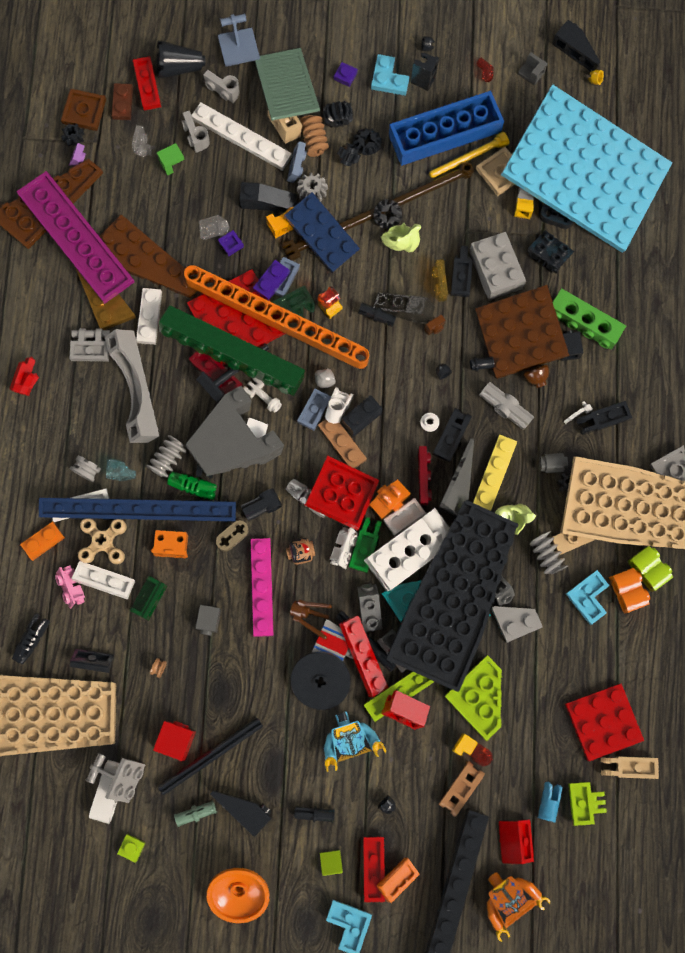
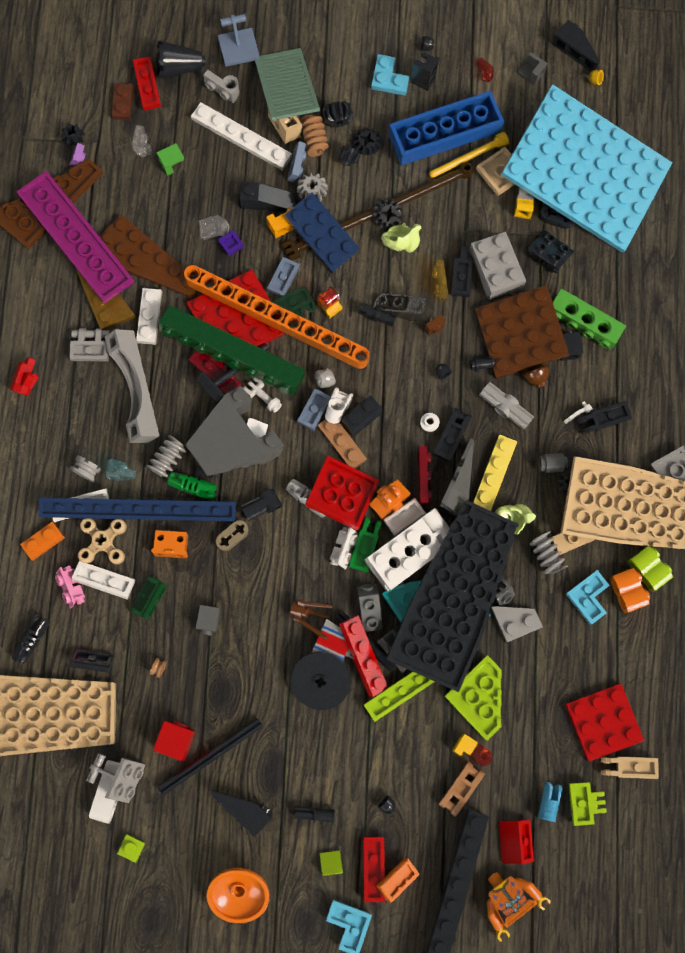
(83, 109): reddish brown plate -> none
(195, 132): light grey plate -> none
(195, 813): sand green pin -> none
(262, 587): dark pink plate -> none
(271, 280): dark purple plate -> none
(300, 551): head -> none
(345, 74): dark purple plate -> none
(349, 741): torso -> none
(406, 710): hinge -> none

